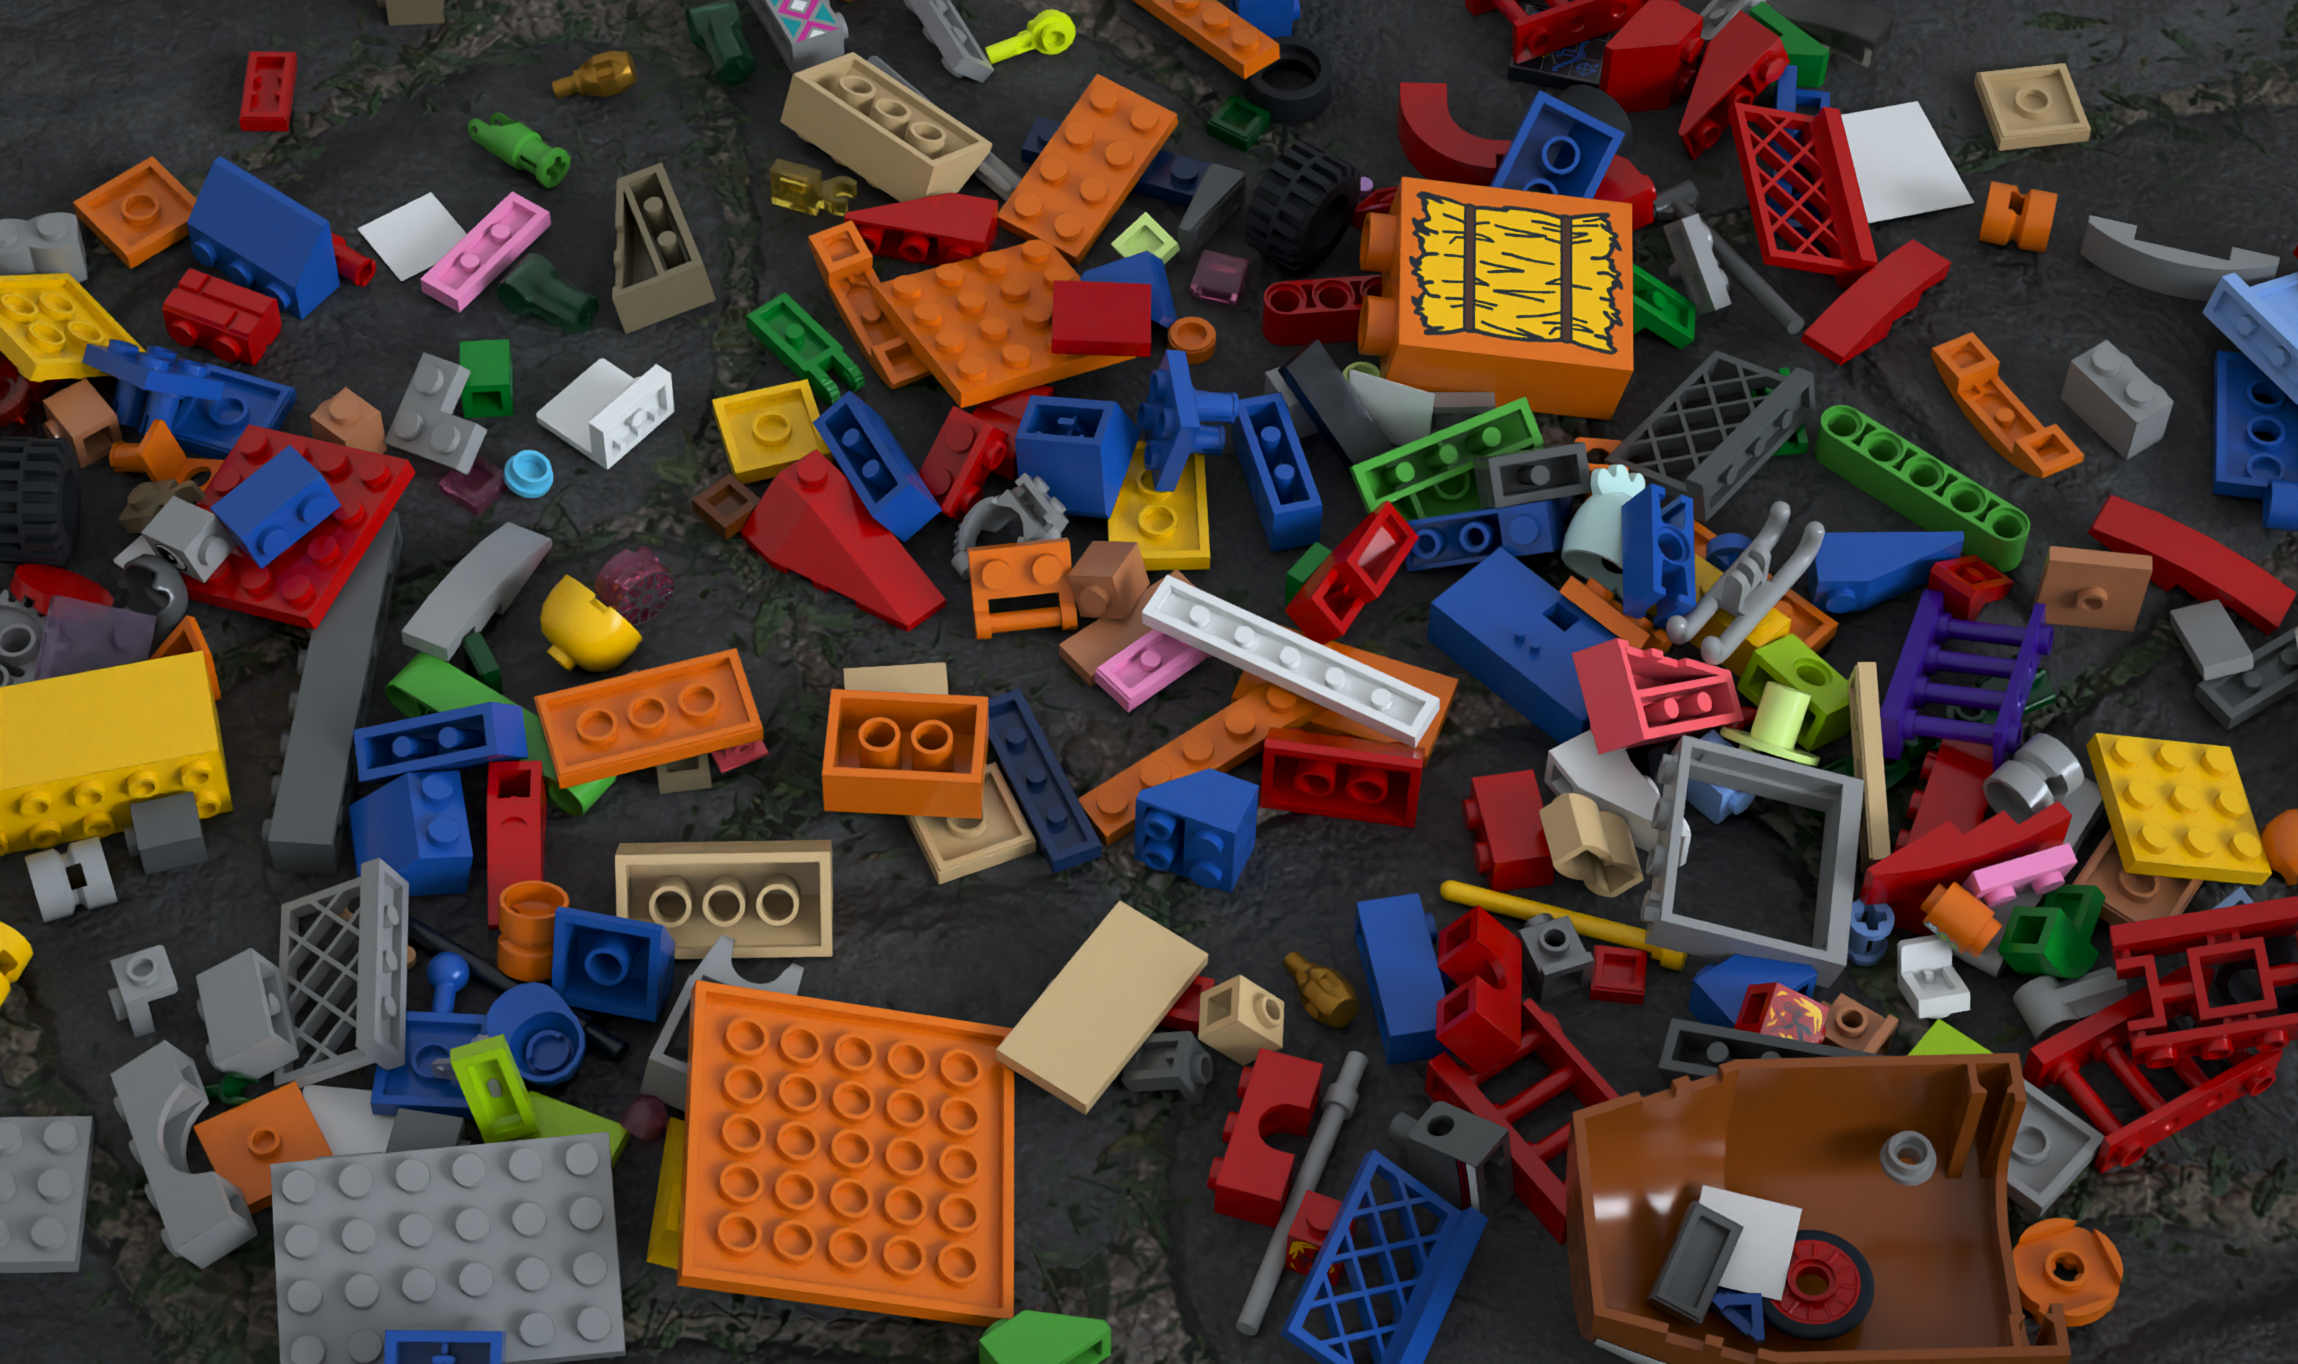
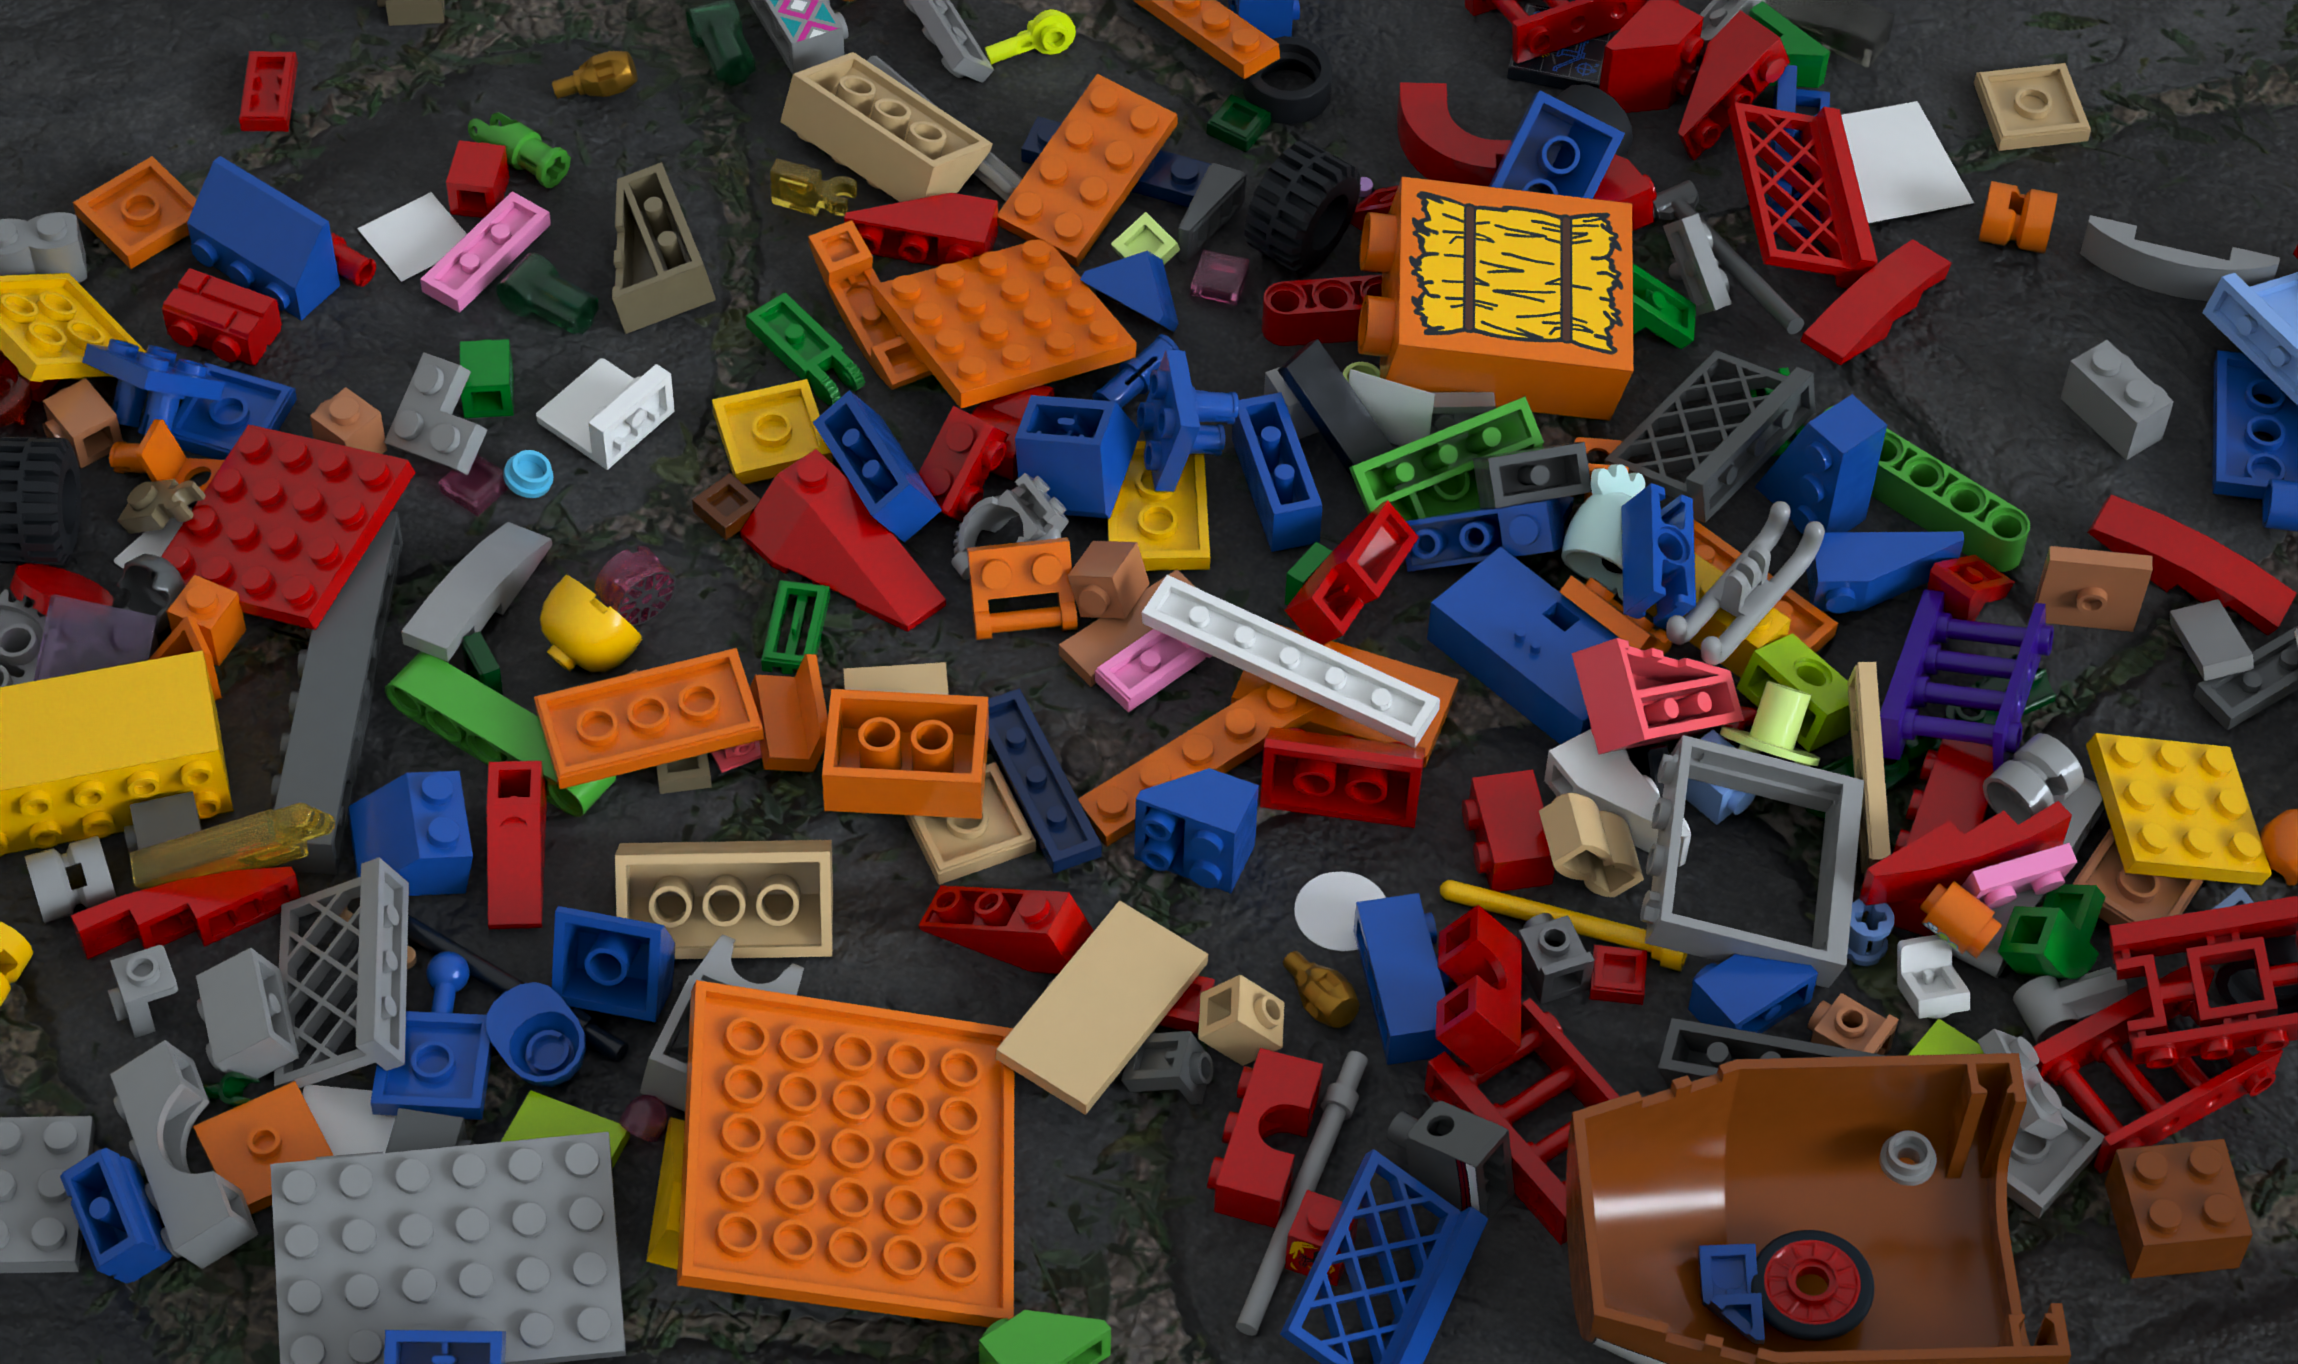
(115, 1215): none -> blue brick
(189, 538): light grey brick -> none
(206, 904): none -> red slope
(216, 614): none -> orange brick
(241, 844): none -> clear yellow hinge
(275, 506): blue brick -> none
(441, 742): blue brick -> none
(477, 178): none -> red brick
(491, 1087): lime piece -> none
(527, 929): orange wheel -> none
(790, 659): none -> green tile
(792, 717): none -> orange panel
(1012, 925): none -> red slope
(1101, 318): red tile -> none
(1116, 388): none -> blue pin
(1194, 337): orange tile -> none
(1328, 908): none -> white sticker
(1694, 1264): dark grey tile -> none
(1725, 549): blue tile -> none
(1765, 1244): white sticker -> none
(1782, 1013): brick -> none
(1829, 468): none -> blue wedge
(1996, 411): orange slope -> none
(2043, 1103): none -> light grey plate
(2091, 1254): orange plate -> none
(2178, 1208): none -> dark orange brick

